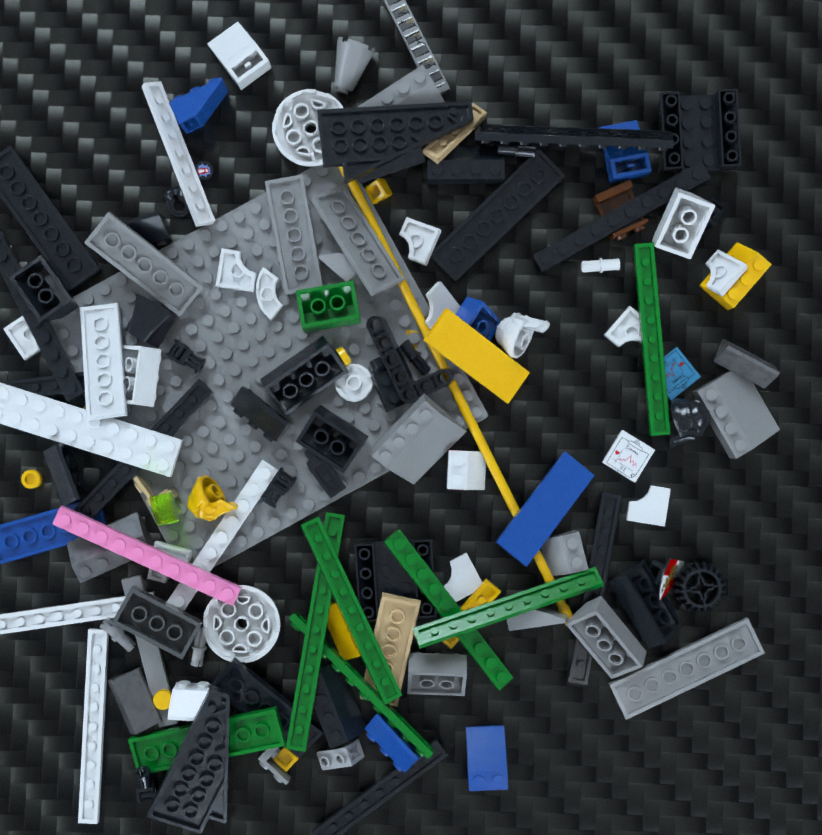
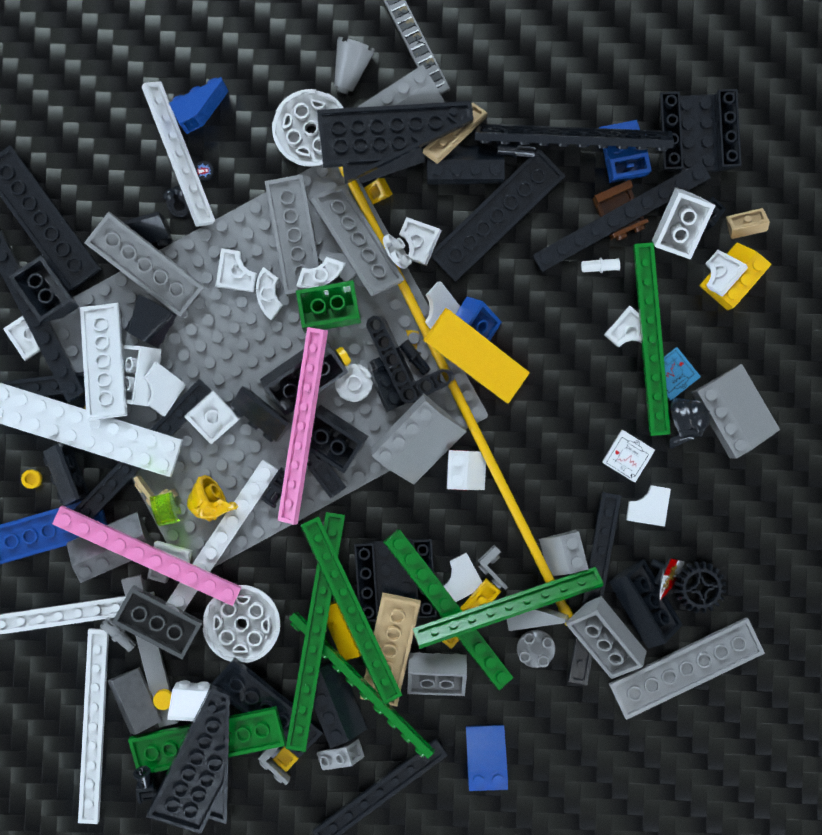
(164, 388): none -> white tile
(183, 355): black connector -> none
(198, 649): white axle -> none
(212, 417): none -> white tile
(239, 55): white slope -> none
(302, 425): none -> bright pink plate
(321, 275): none -> white tile
(392, 743): blue slope -> none
(395, 251): none -> white dish
(491, 556): none -> light grey bracket
(516, 333): white head -> none
(536, 649): none -> light grey dish
(544, 509): blue tile -> none
(745, 364): flat silver slope -> none
(747, 223): none -> tan slope

